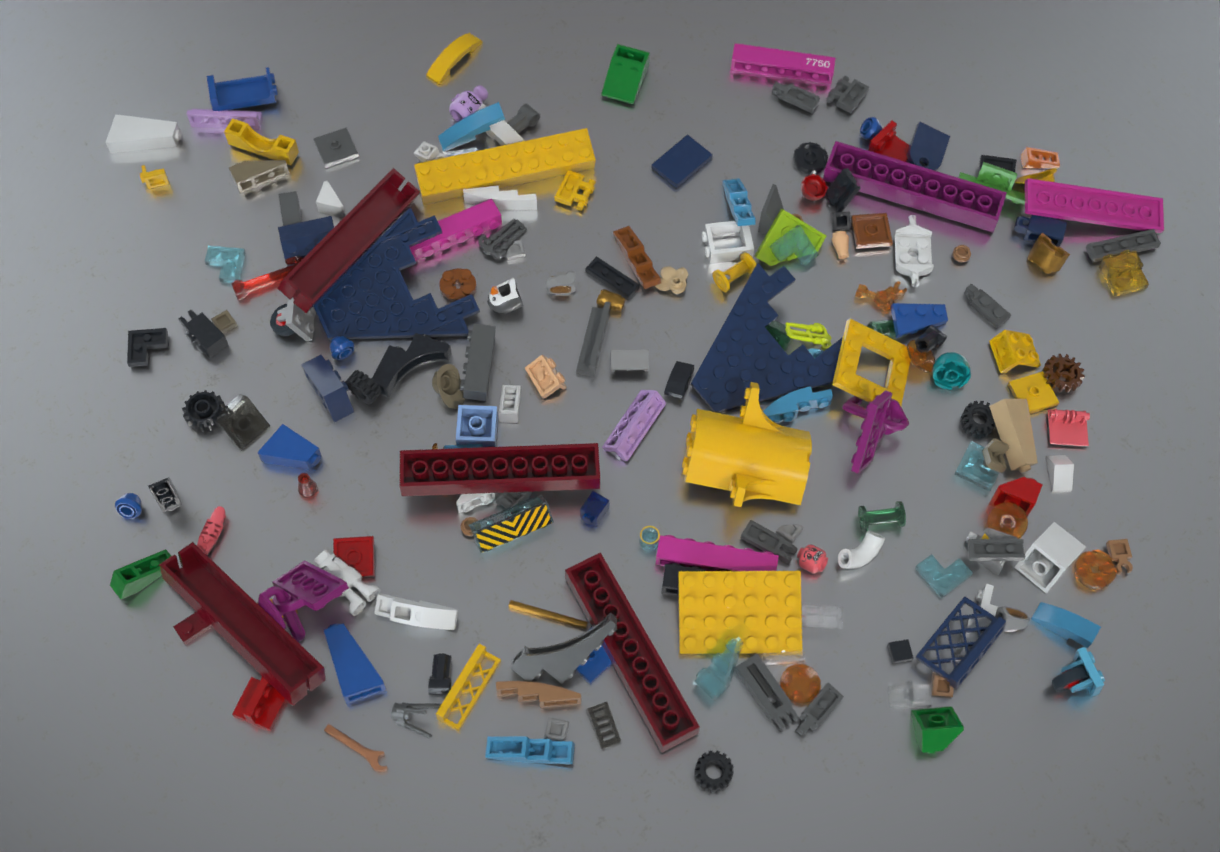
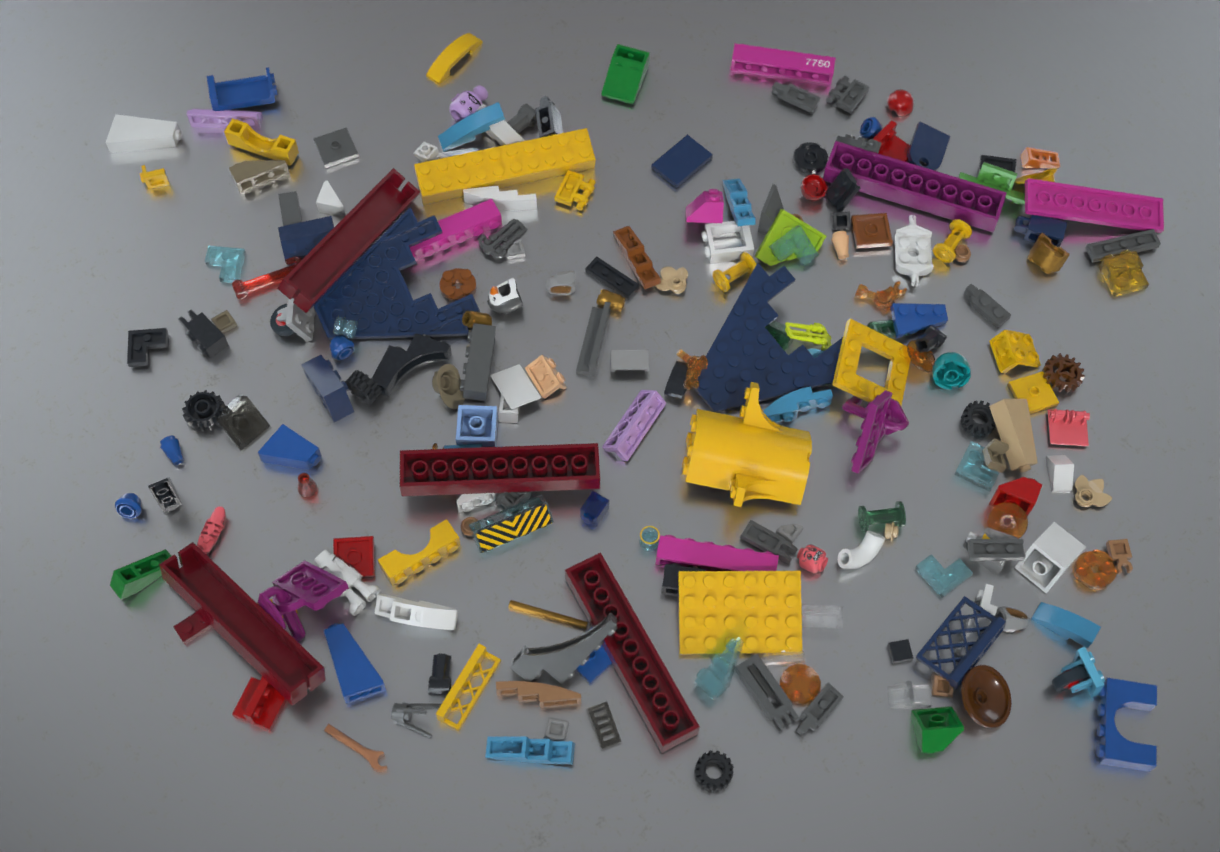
(171, 447): none -> blue cone
(345, 327): none -> clear light blue wheel
(399, 566): none -> yellow arch
(471, 317): none -> pearl gold piece
(515, 386): none -> white sticker
(548, 118): none -> black hinge
(695, 365): none -> clear orange piece
(706, 208): none -> dark pink slope
(871, 145): none -> dark grey hinge
(891, 531): none -> tan plate
(900, 102): none -> red hair
(945, 250): none -> yellow hose
(986, 696): none -> reddish brown dish
(1092, 491): none -> tan plate
(1113, 747): none -> blue arch

